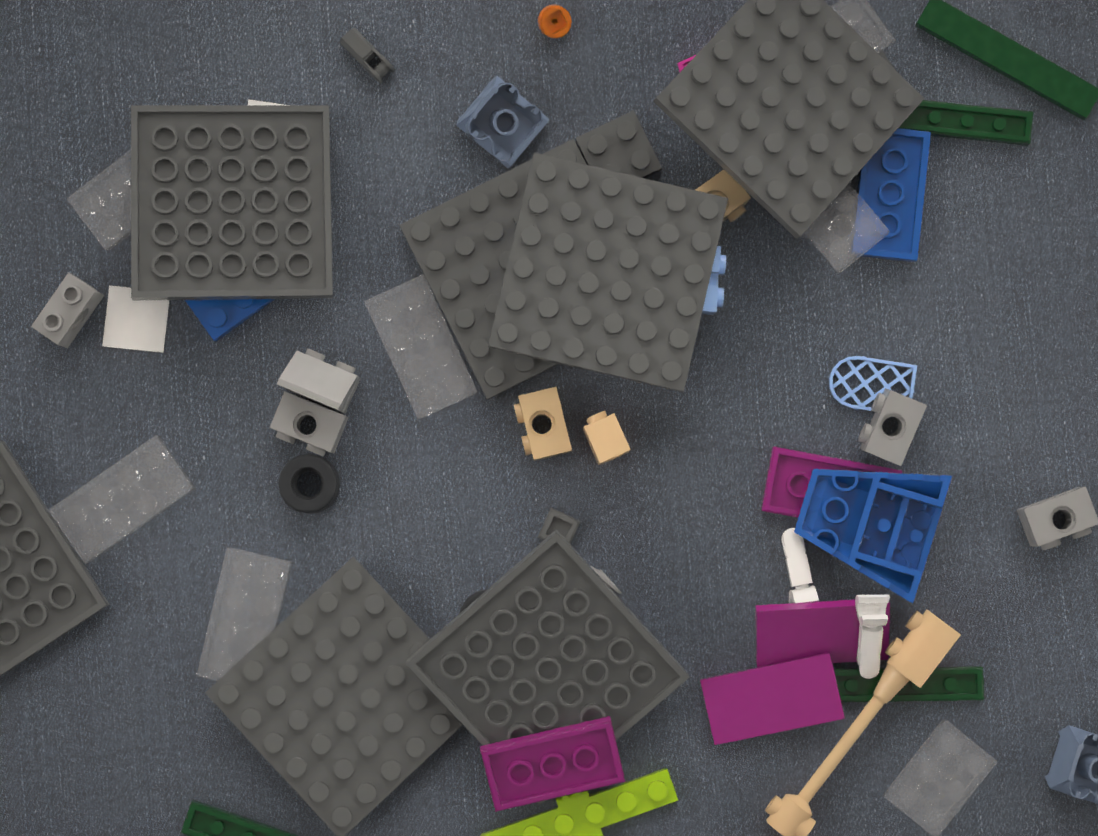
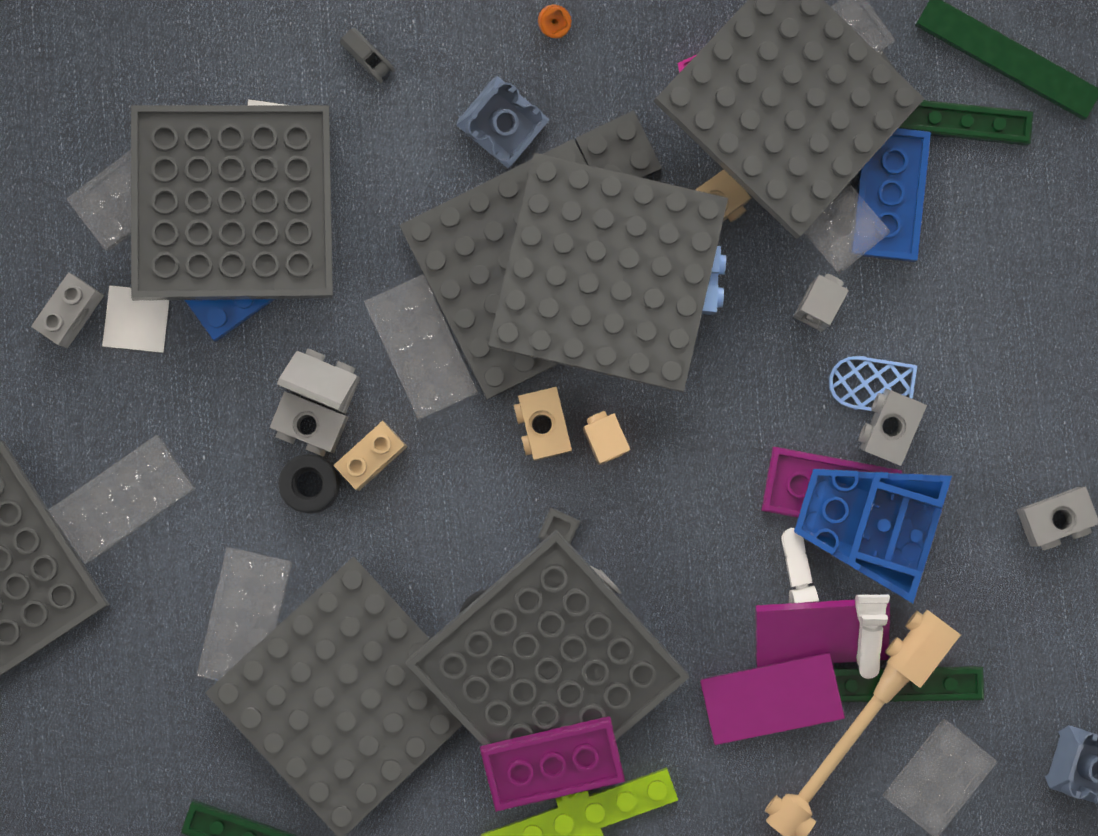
(370, 456): none -> tan brick
(821, 302): none -> light grey brick

